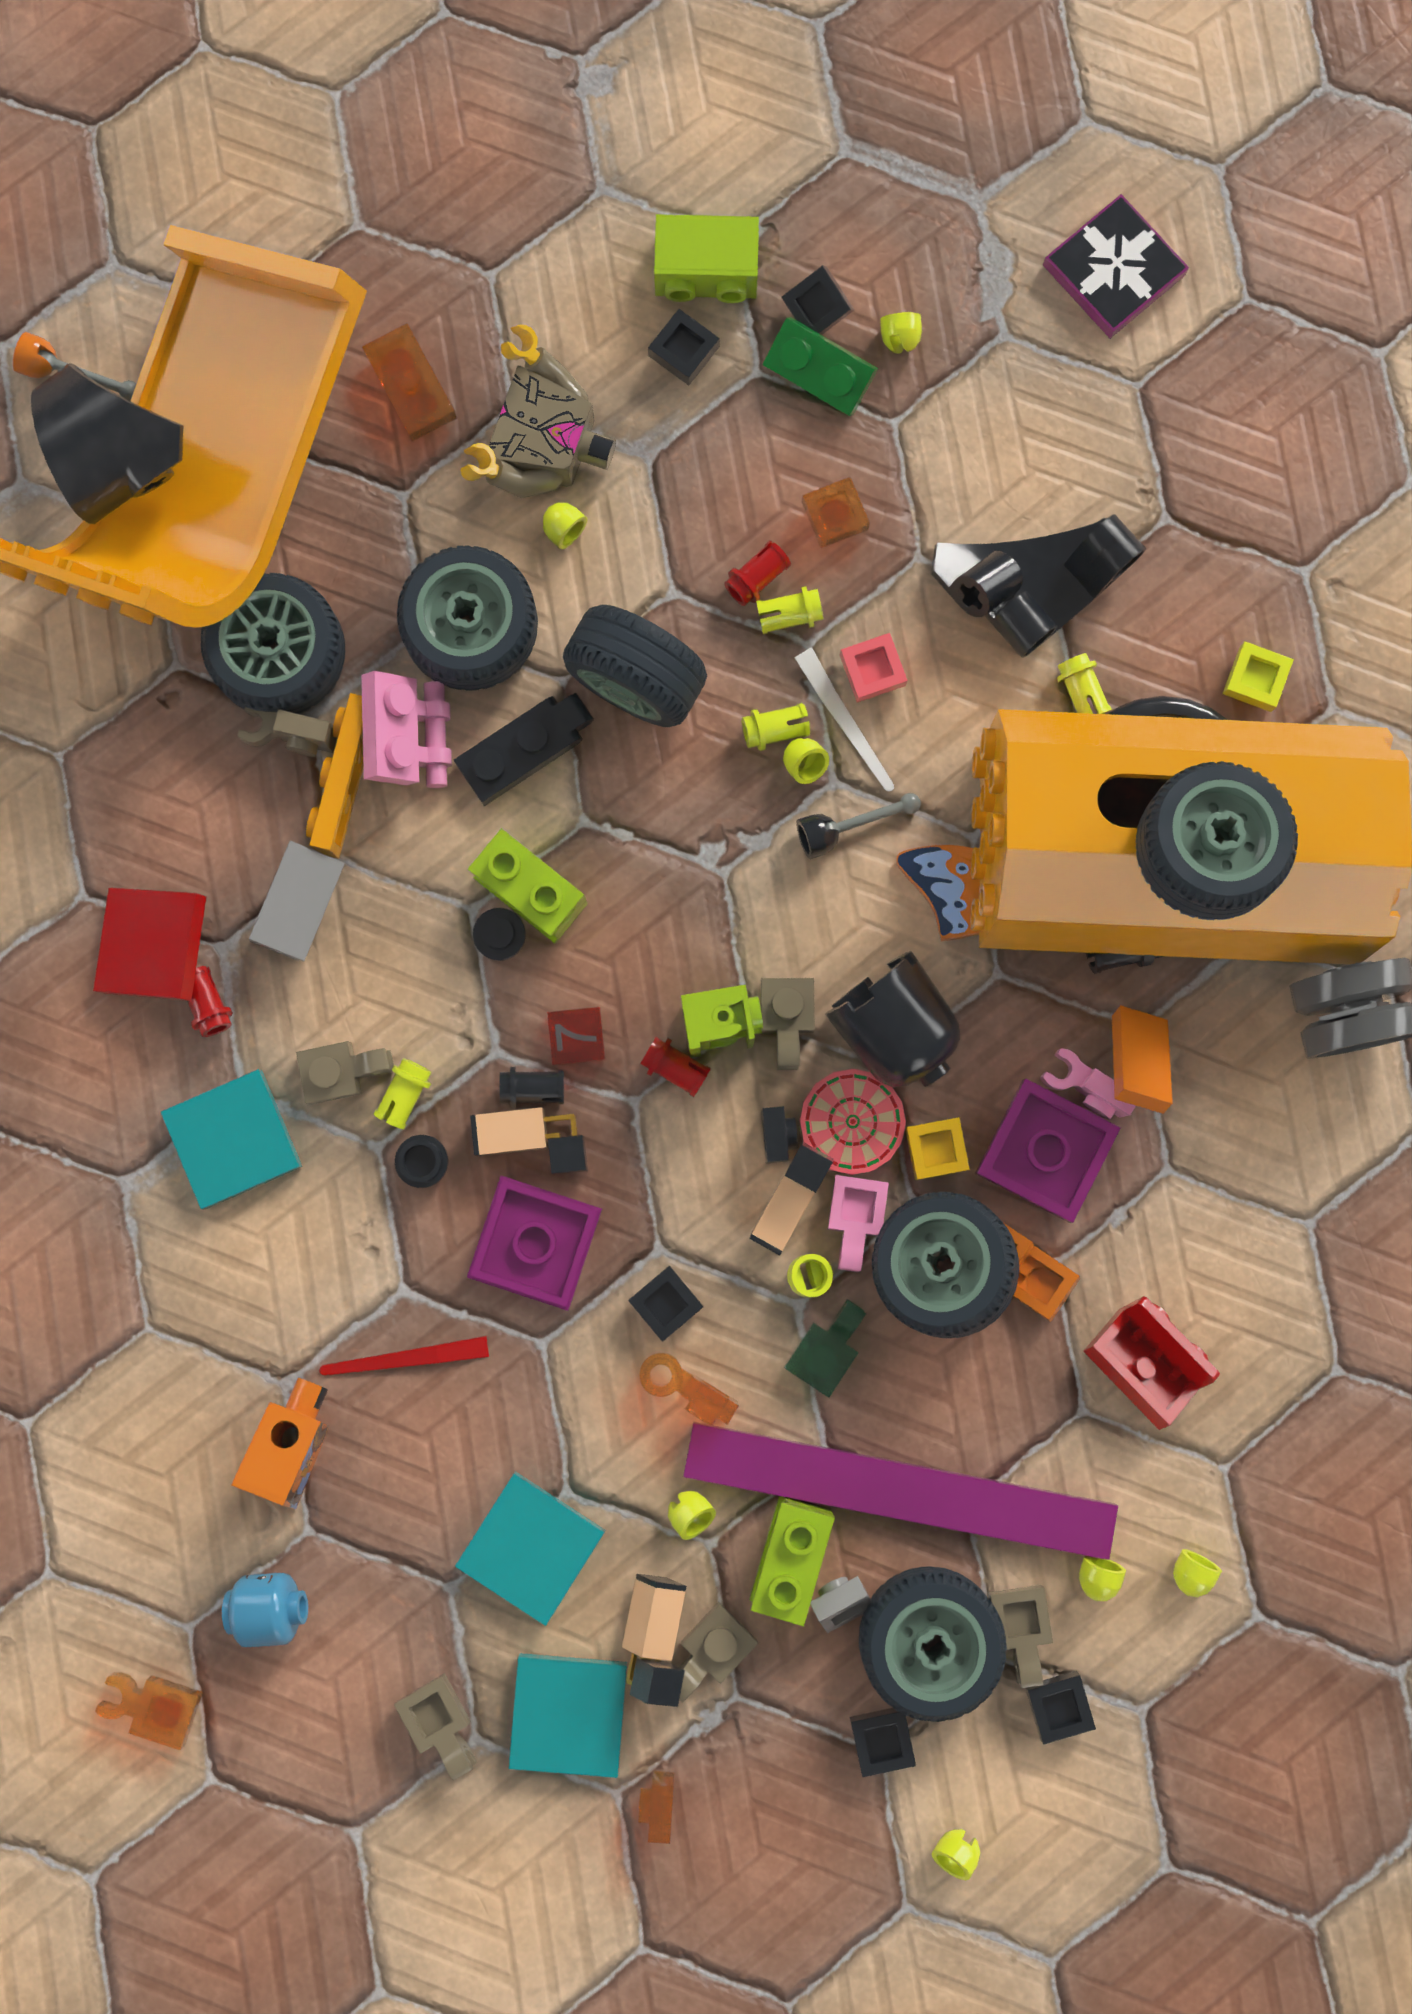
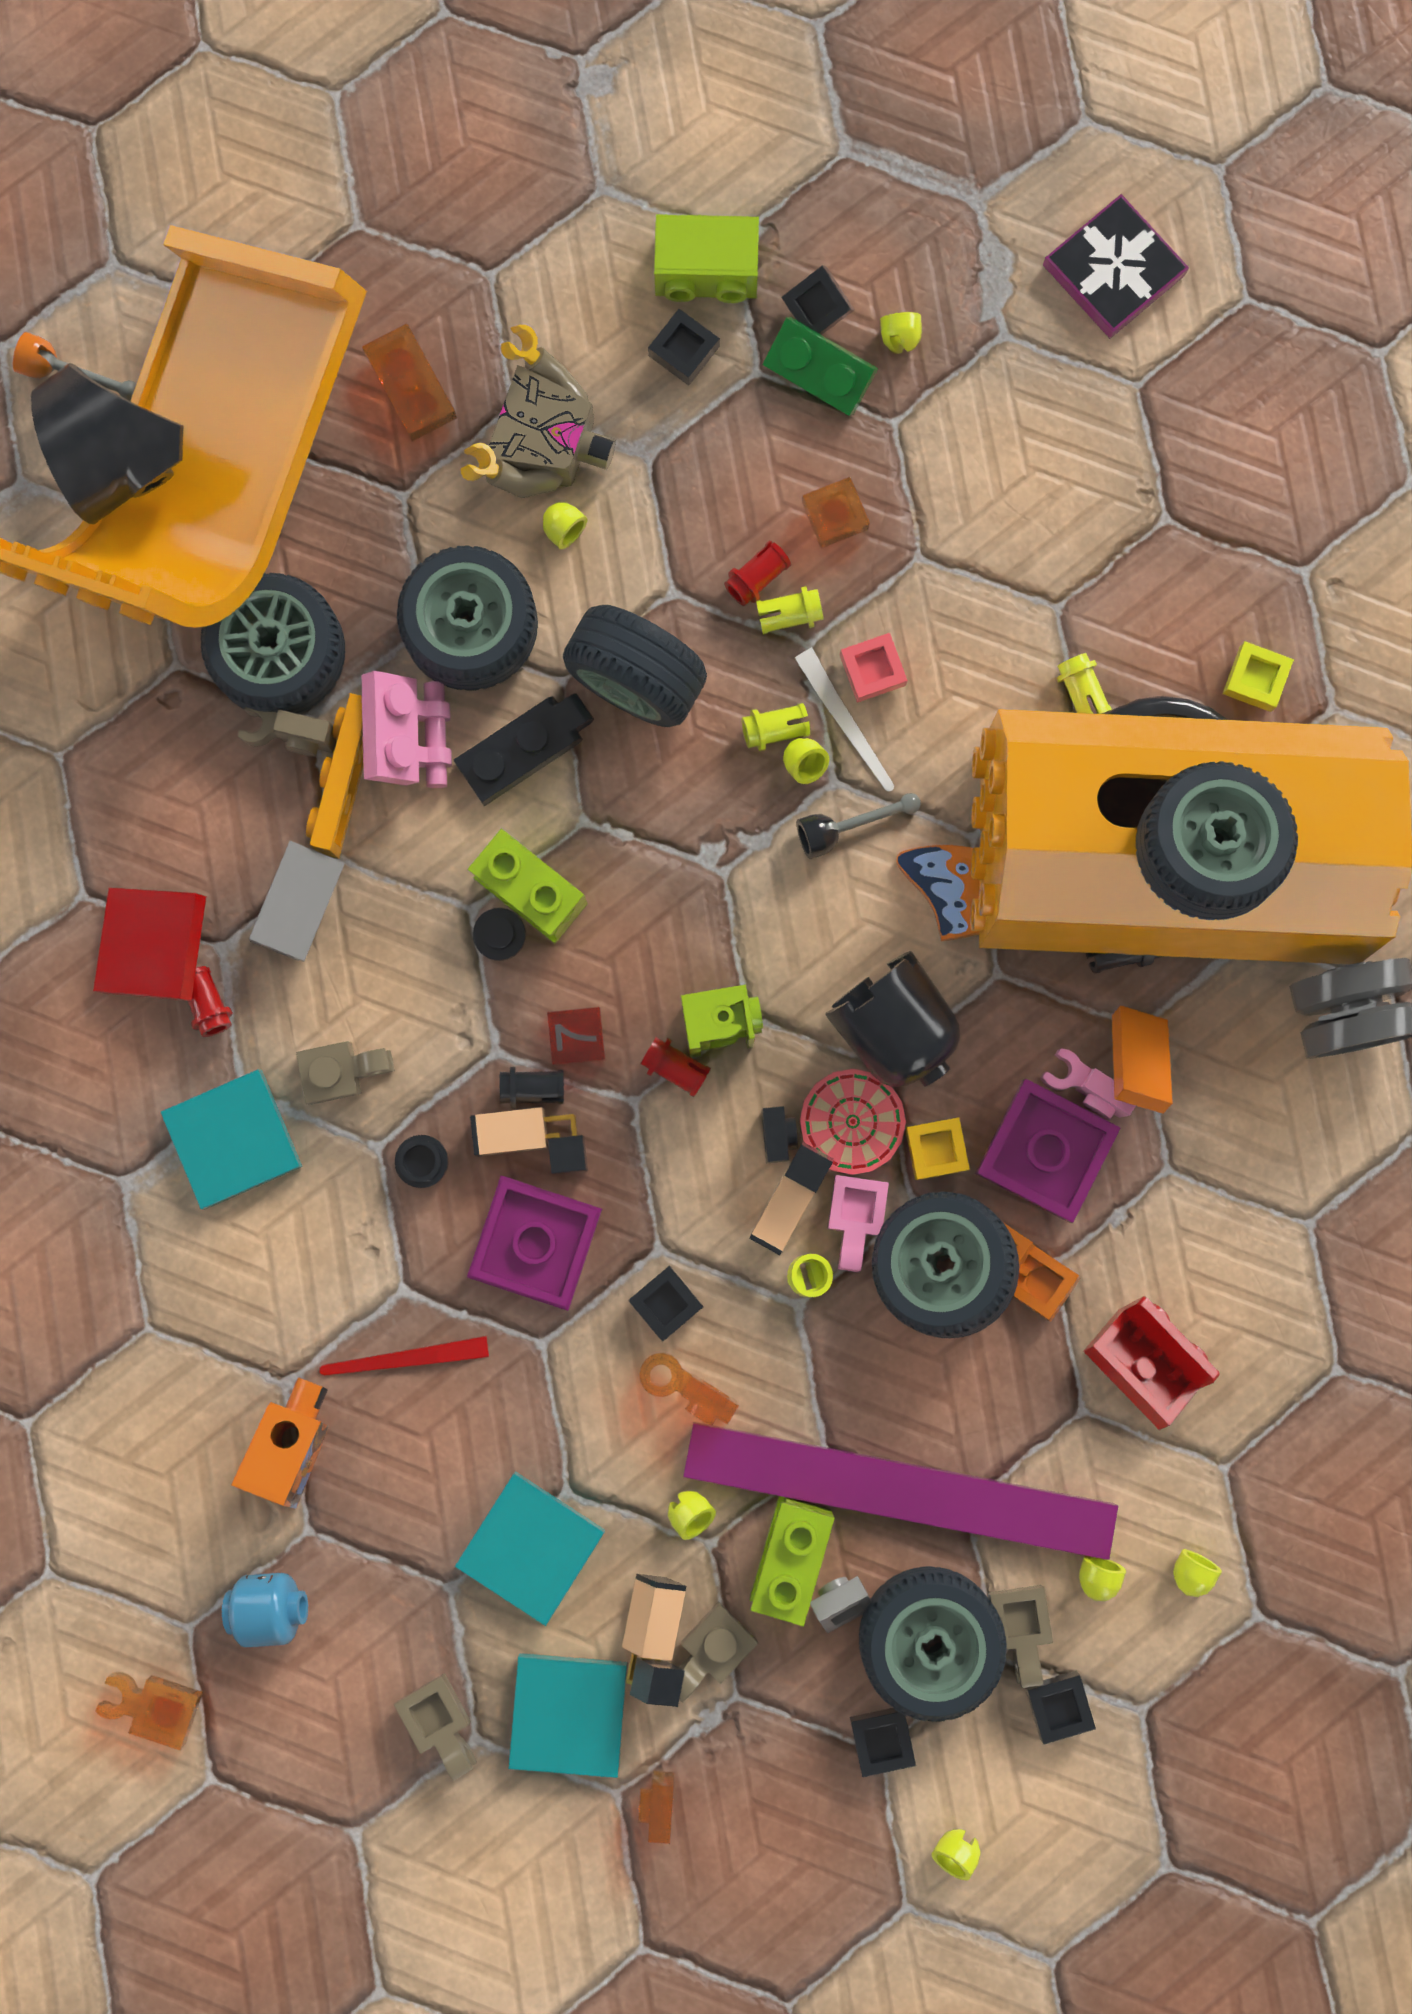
(403, 1093): neon yellow pin -> none
(787, 1010): dark tan plate -> none
(823, 1354): clear green plate -> none
(1038, 582): black panel -> none

